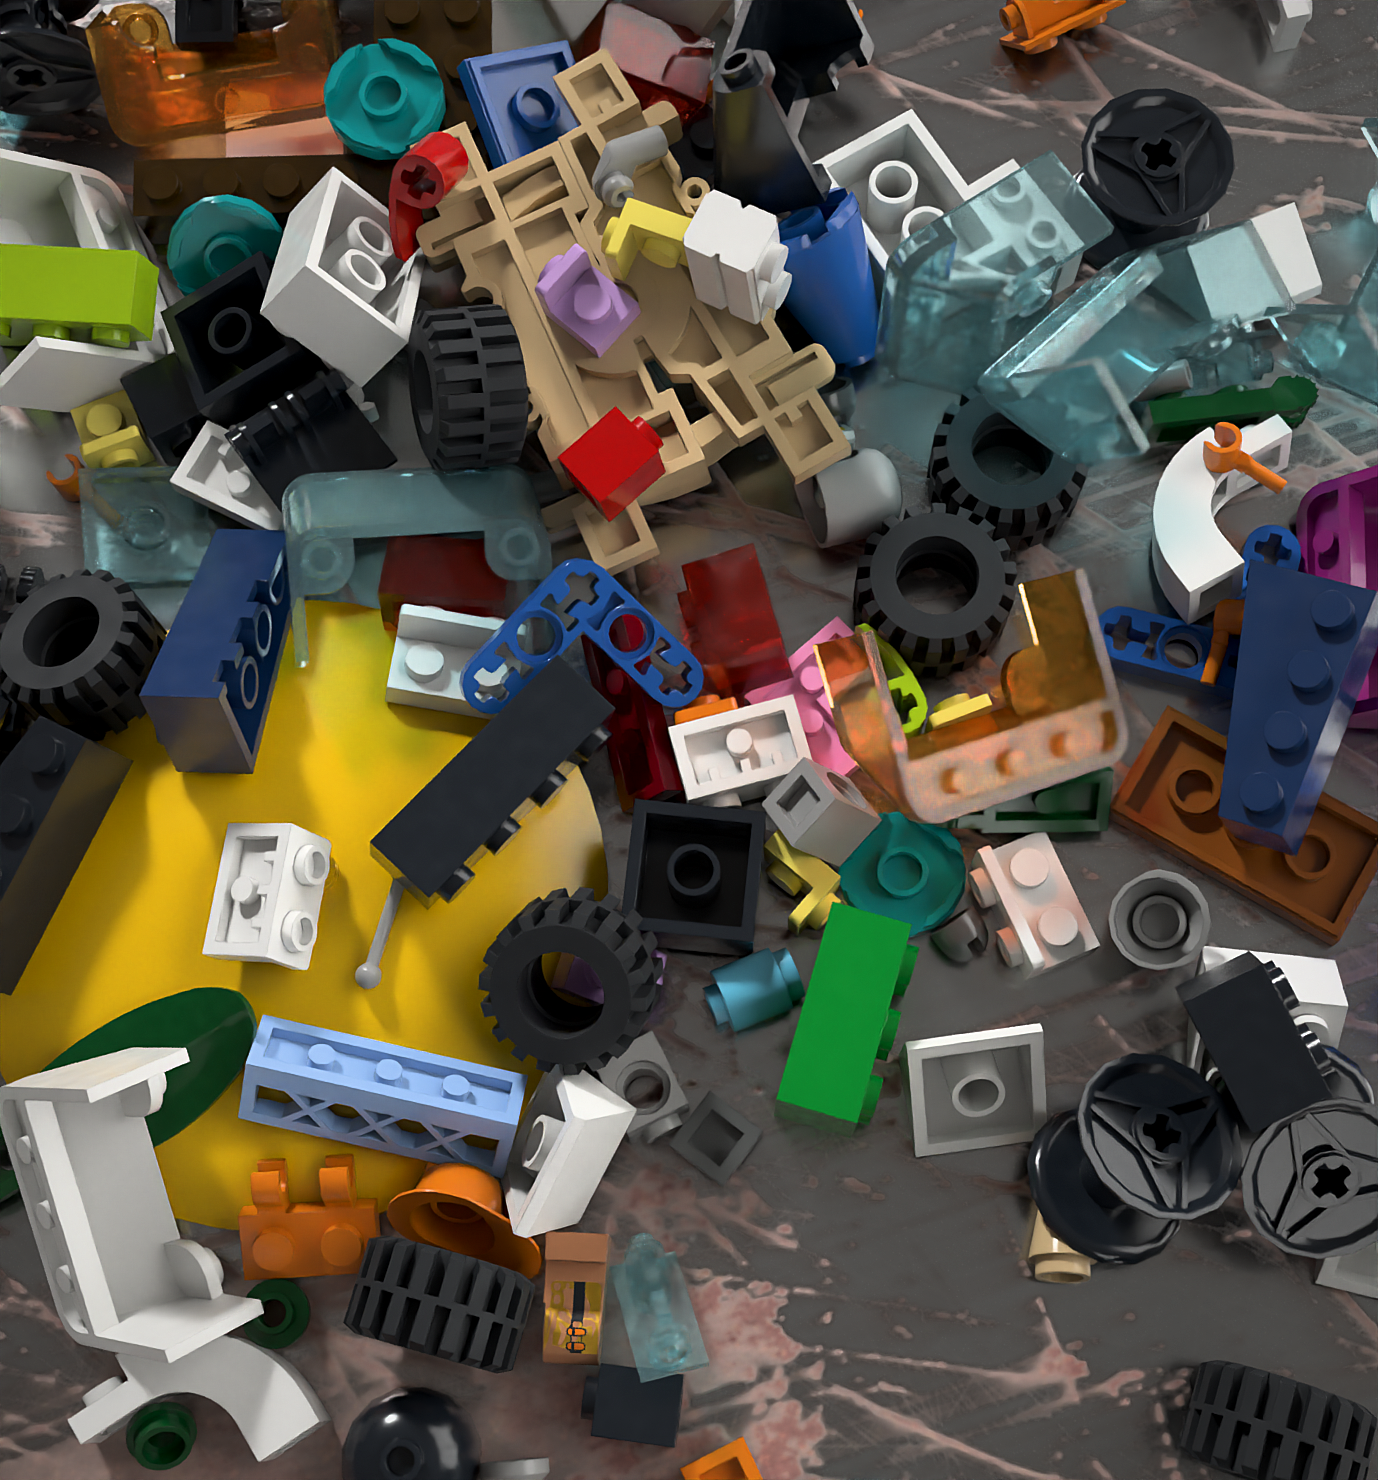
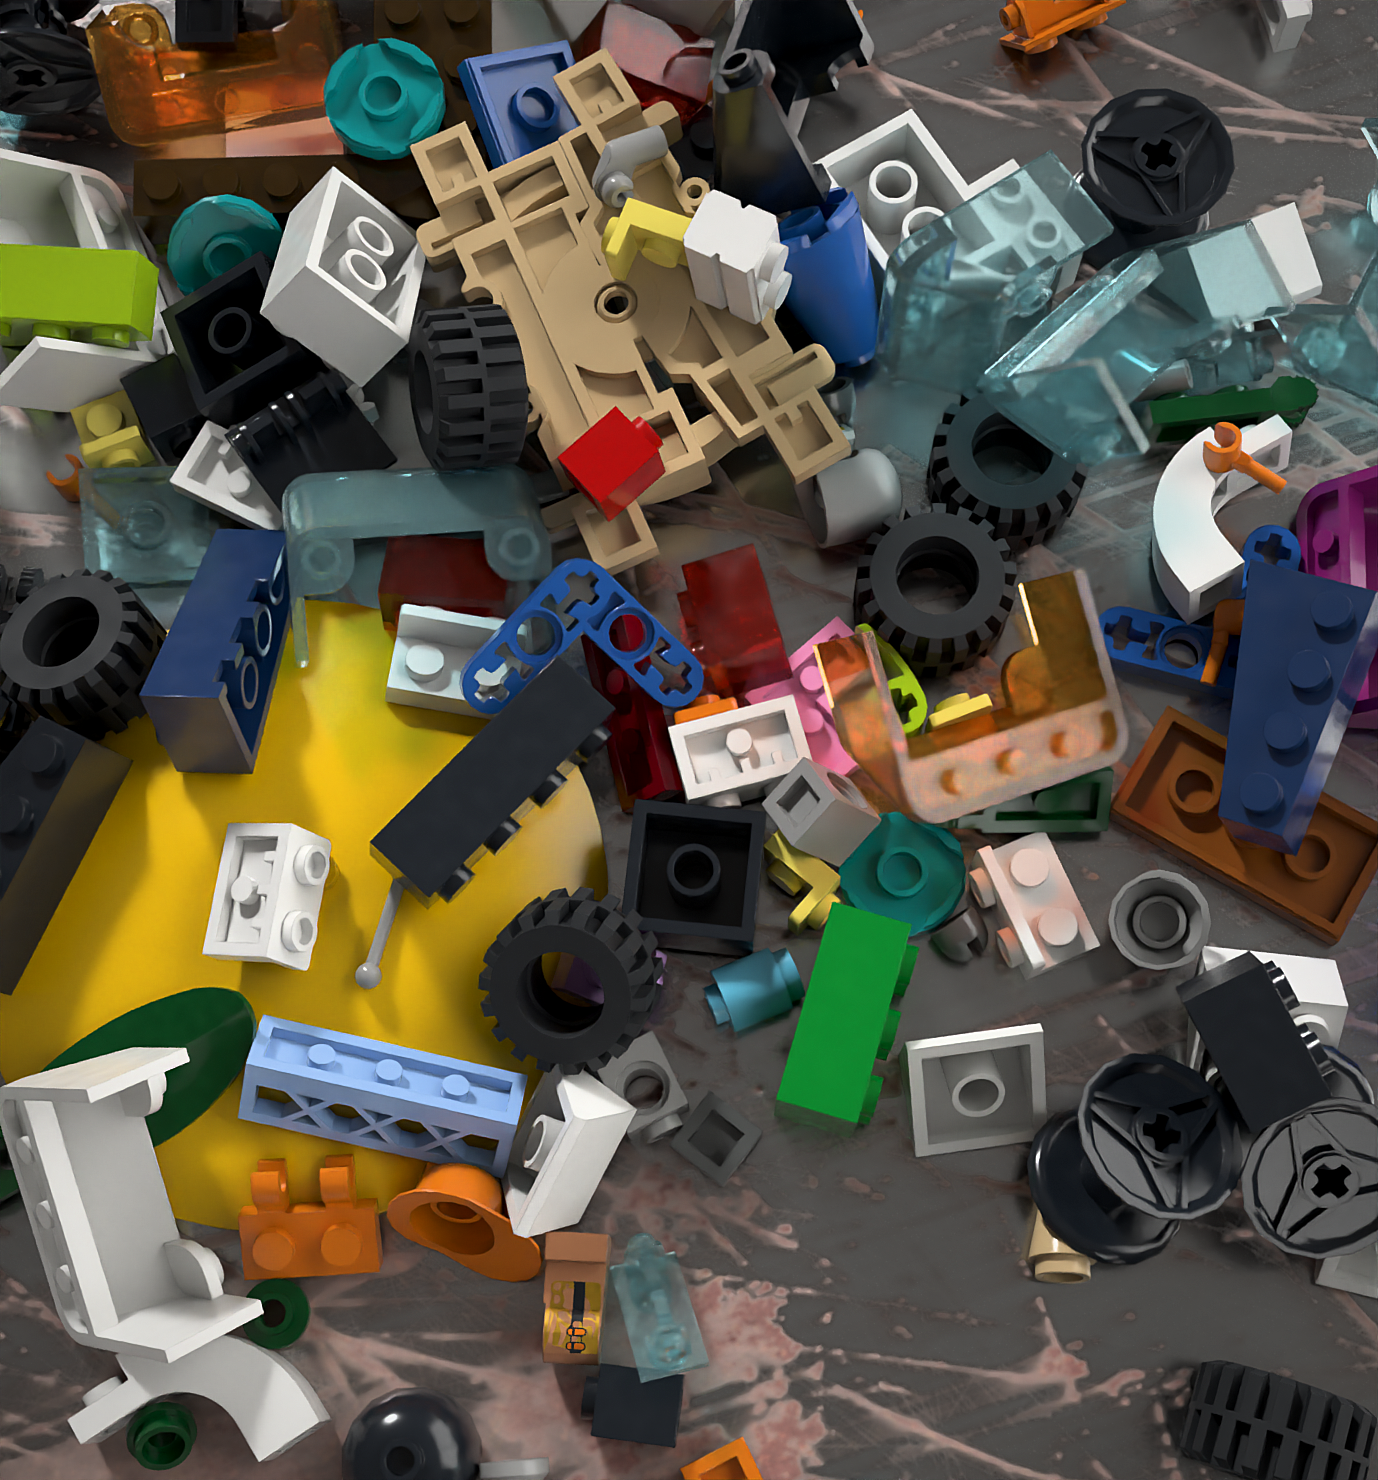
(421, 182): red panel -> none
(440, 1303): black tyre -> none
(584, 300): lavender bracket -> none

